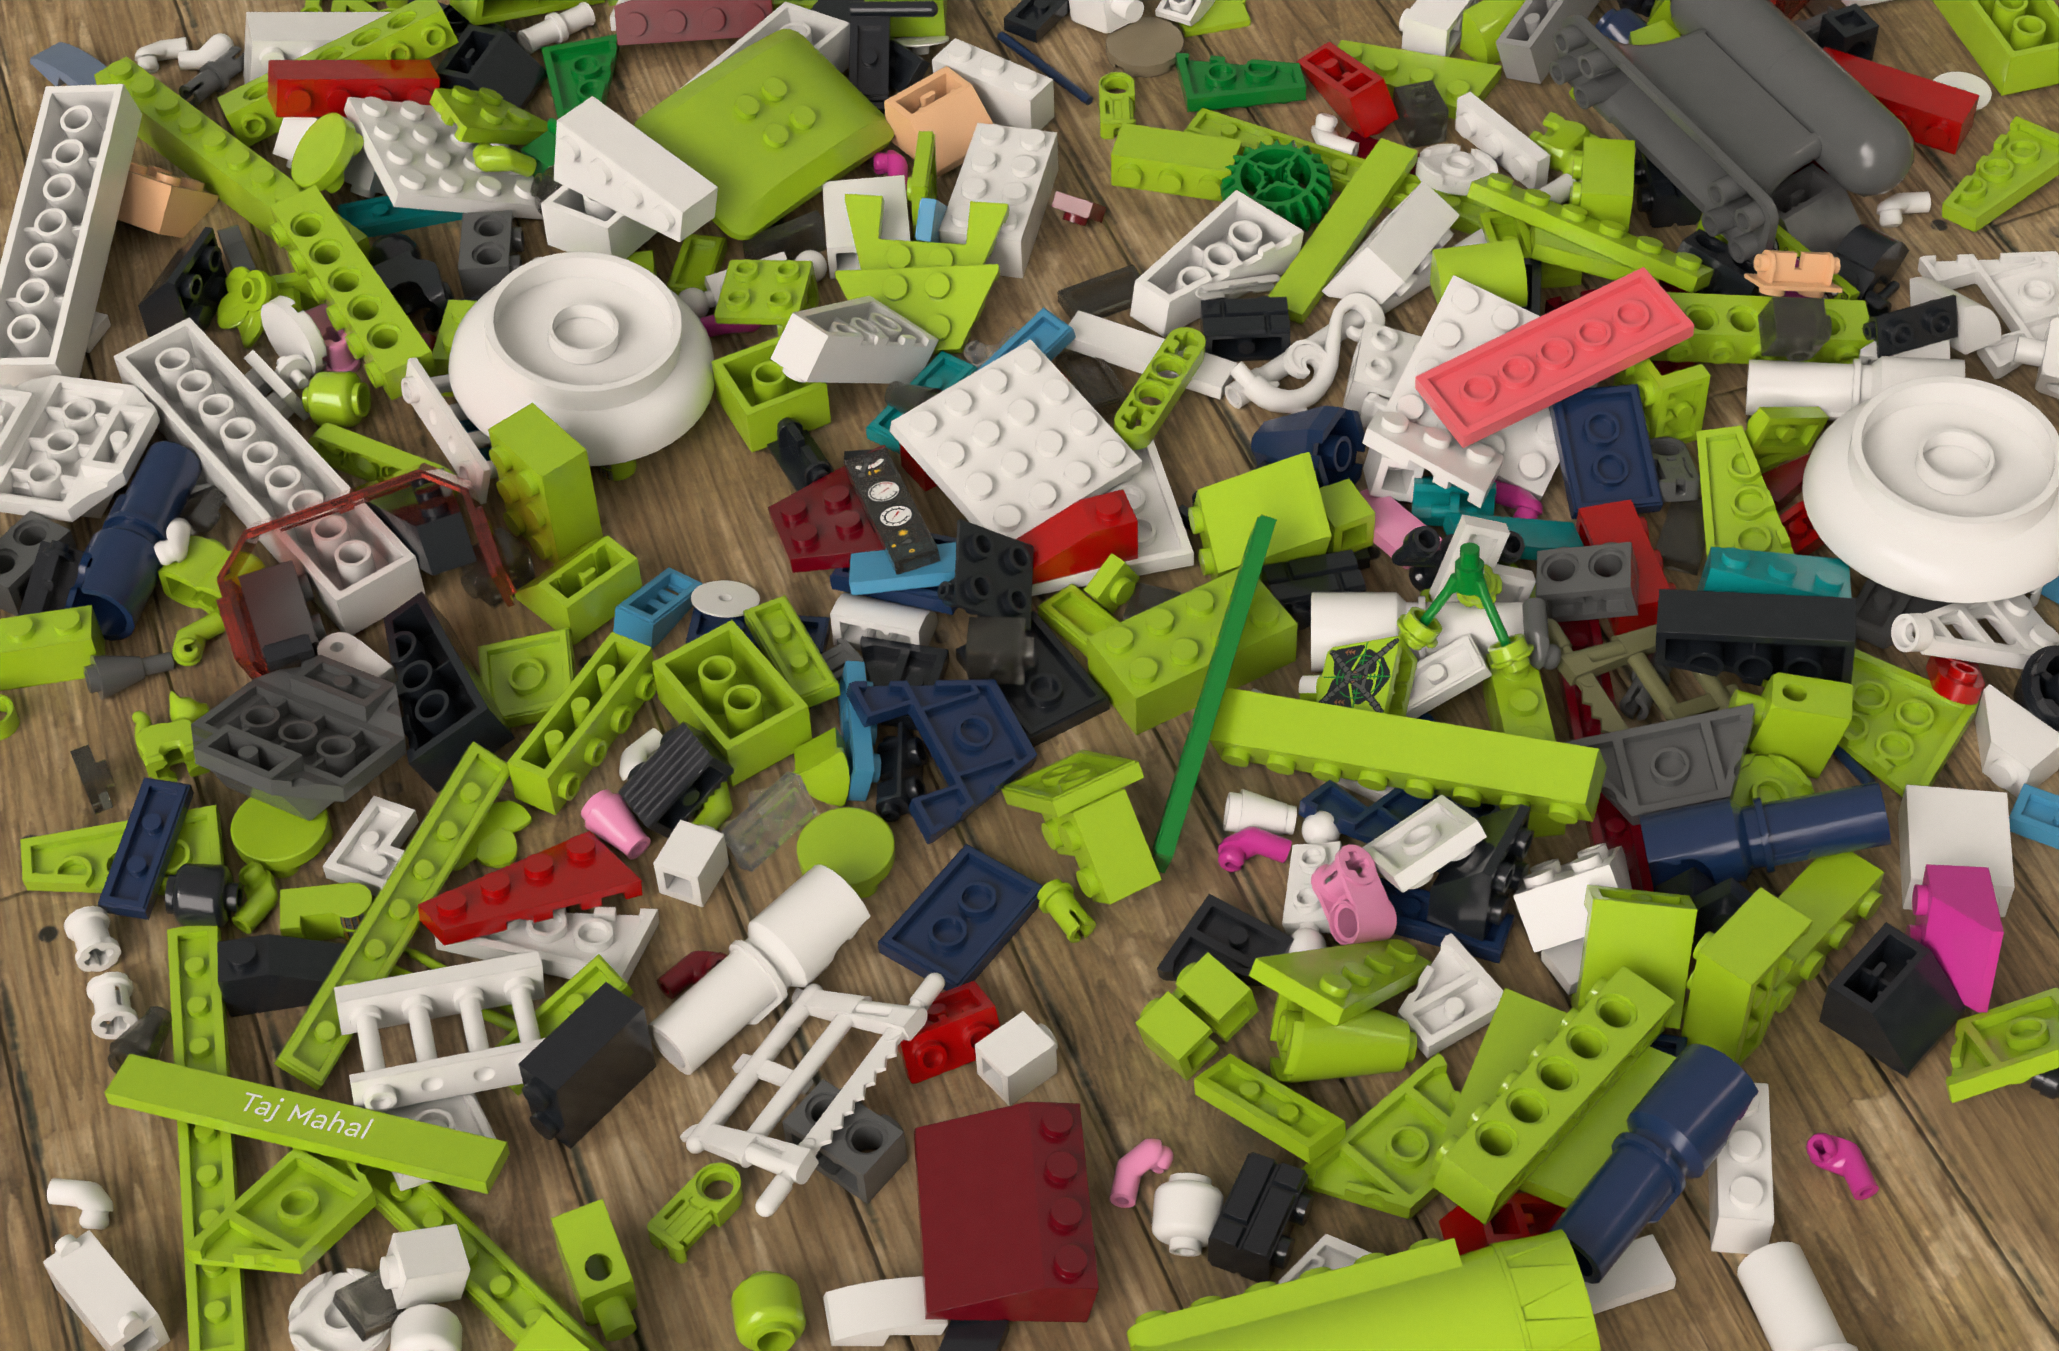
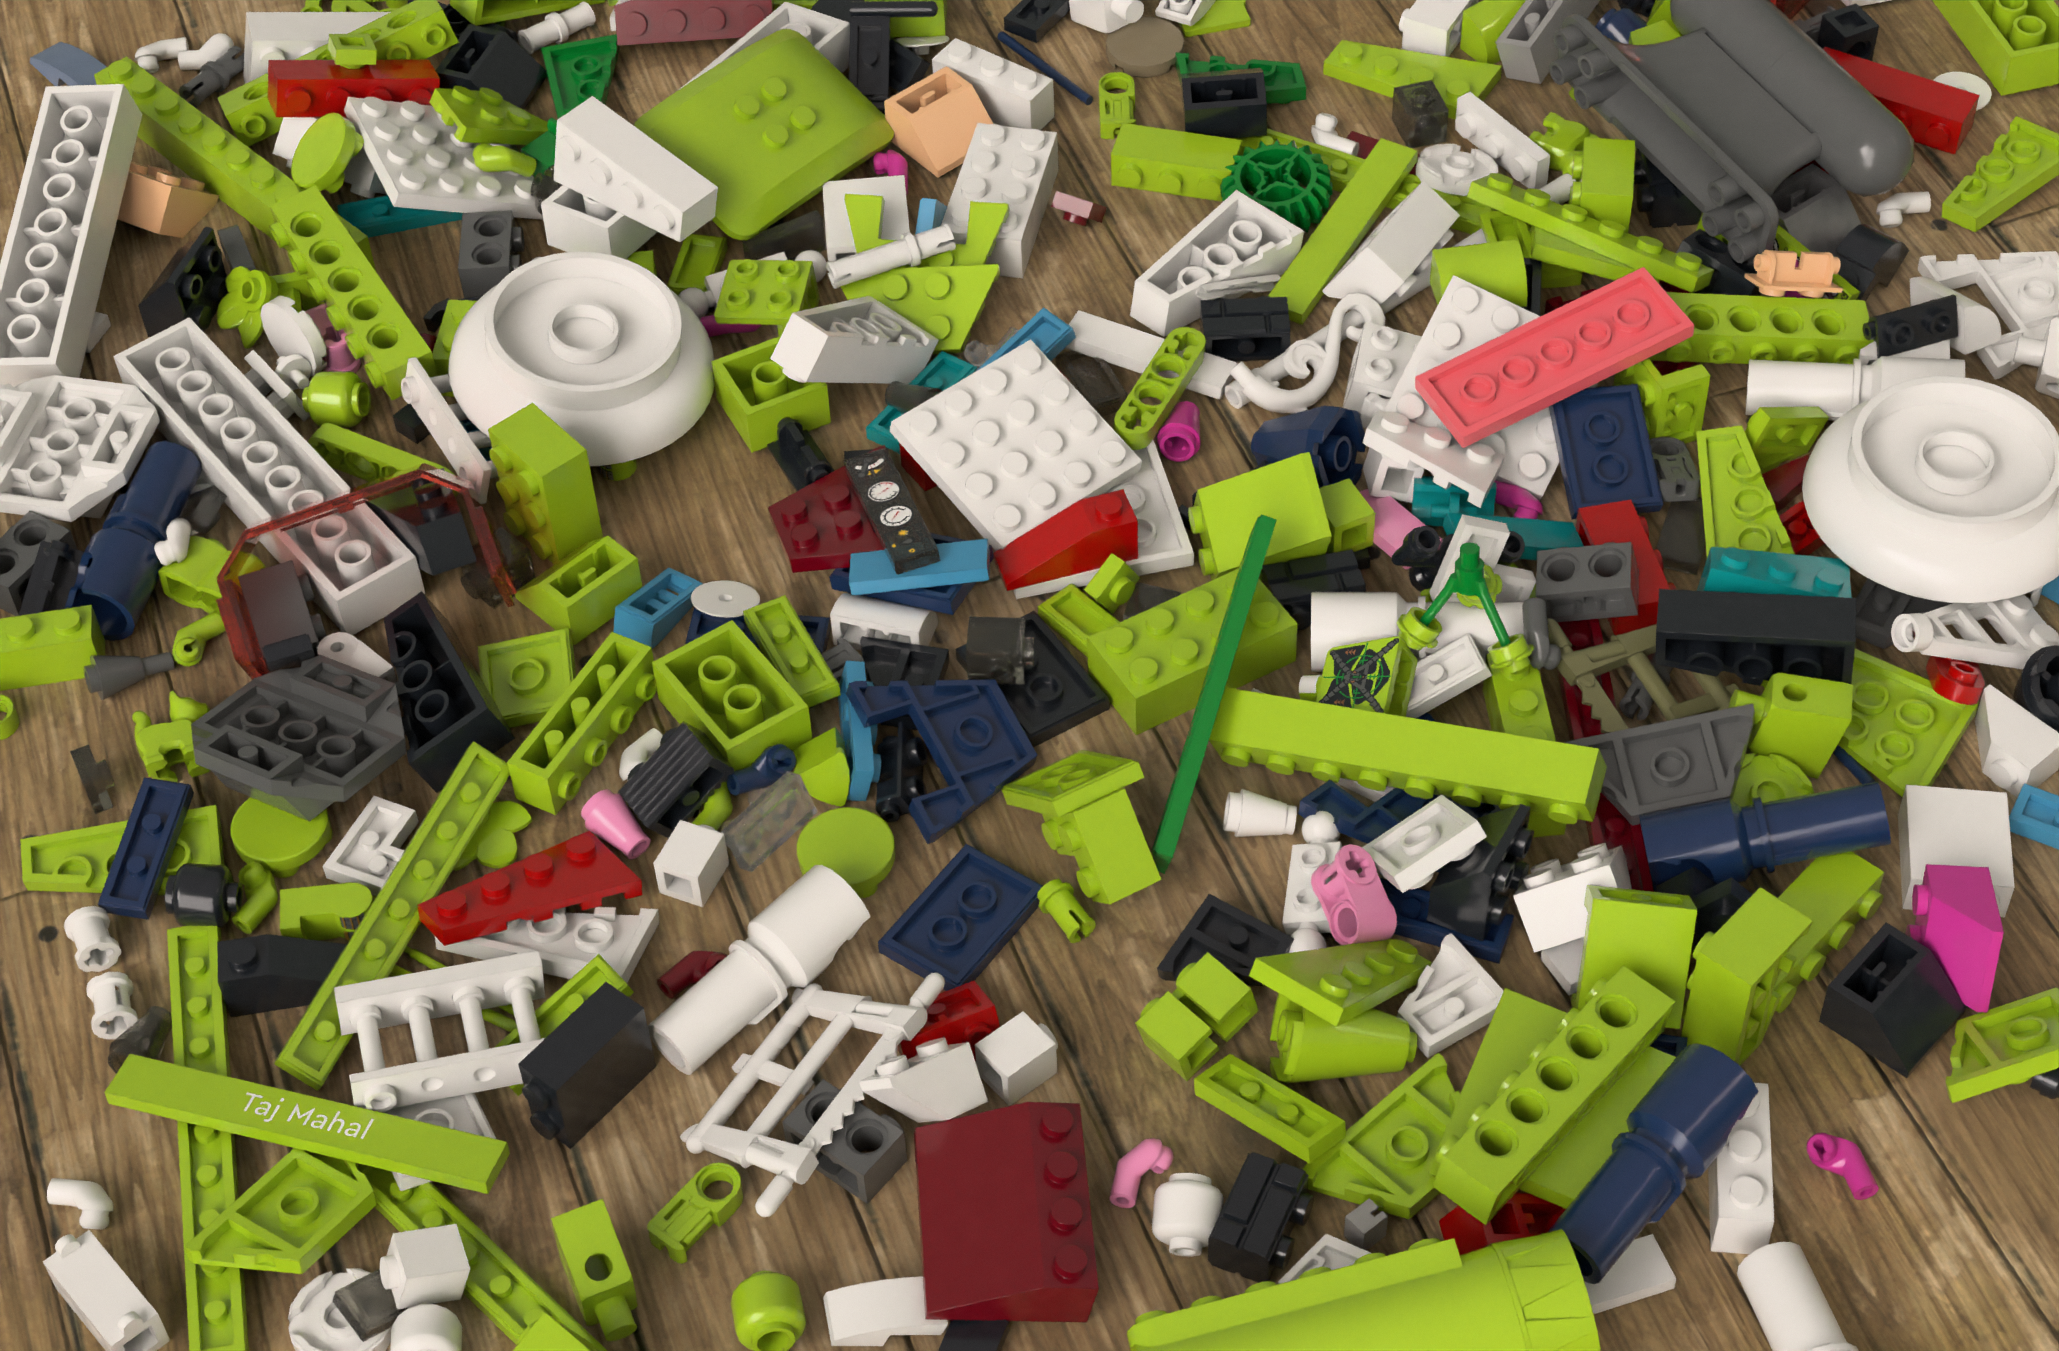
(352, 50): none -> lime plate
(410, 279): black piece -> none
(410, 424): none -> black piece
(763, 771): none -> dark blue arm
(905, 251): none -> white pin
(924, 176): lime plate -> none
(931, 1085): none -> white slope
(990, 574): black hinge -> none
(1102, 294): clear smoke tile -> none
(1180, 433): none -> dark pink cone
(1225, 103): none -> black slope
(1248, 843): dark pink arm -> none
(1350, 89): red slope -> none
(1363, 1228): none -> light grey piece
(1794, 327): clear smoke brick -> none
(1878, 301): black hand -> none

